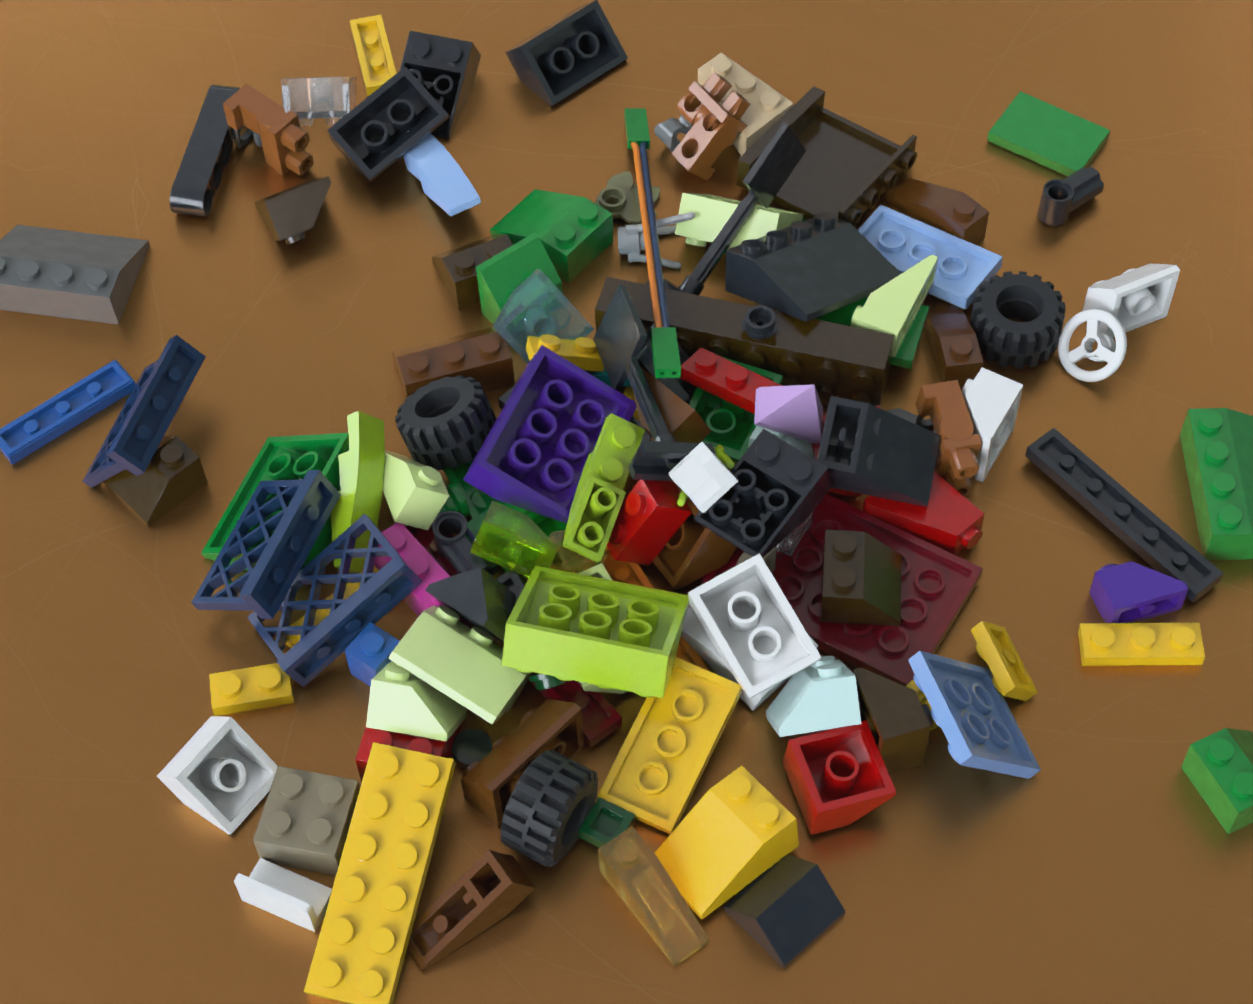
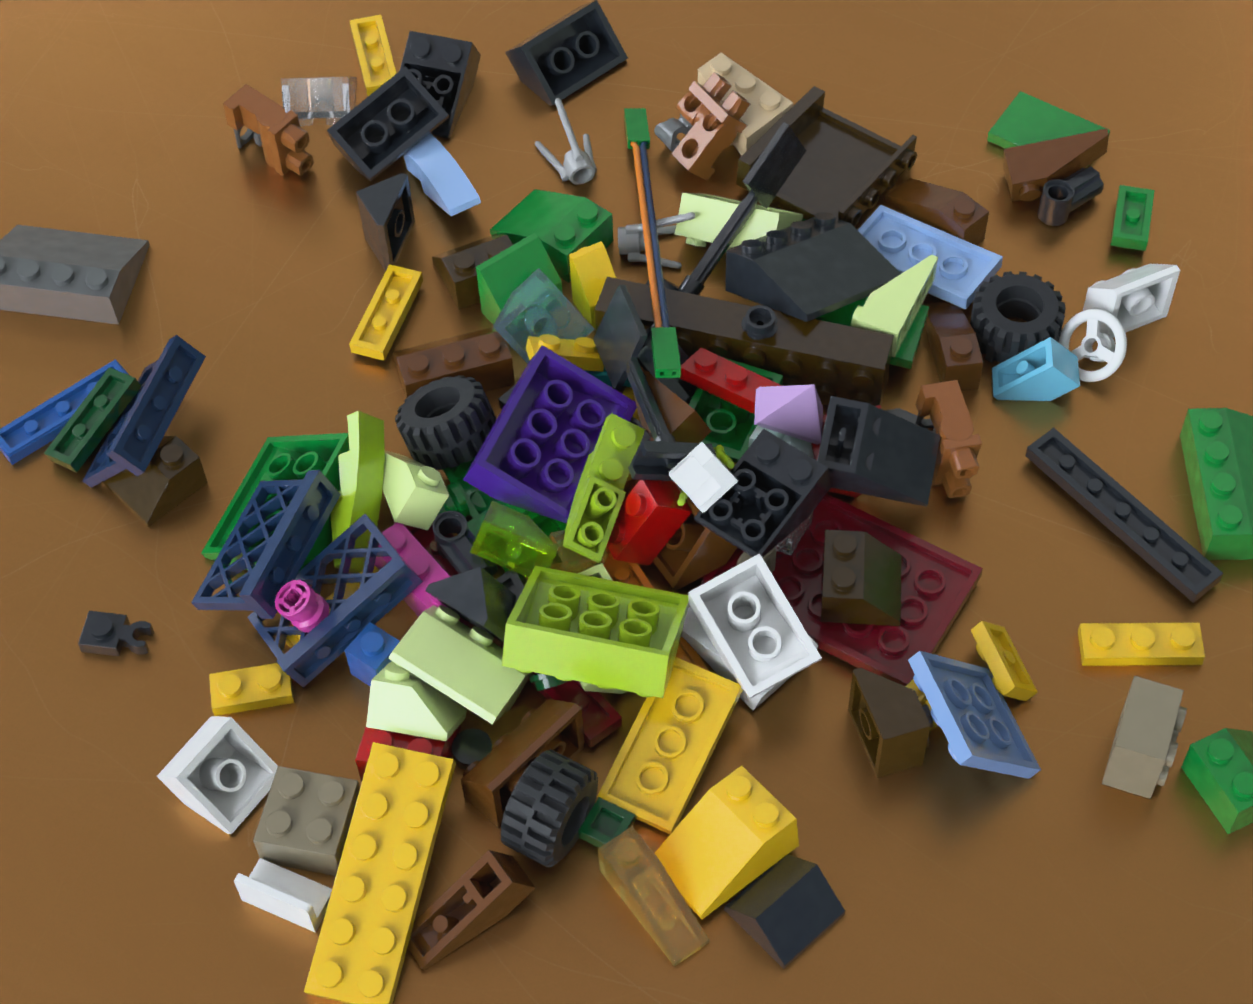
(92, 419): none -> dark green plate
(110, 632): none -> black plate
(204, 157): black beam -> none
(294, 209): dark brown slope -> none
(301, 605): none -> dark pink wheel
(386, 312): none -> yellow plate
(387, 217): none -> black slope
(577, 164): none -> light grey plant
(588, 274): none -> yellow slope
(622, 198): olive plate -> none
(816, 700): light aqua slope -> none
(837, 776): red slope -> none
(946, 522): red slope -> none
(993, 411): white slope -> none
(1036, 163): none -> reddish brown slope
(1037, 373): none -> medium azure slope
(1132, 217): none -> green plate
(1135, 593): dark purple slope -> none
(1145, 738): none -> dark tan brick

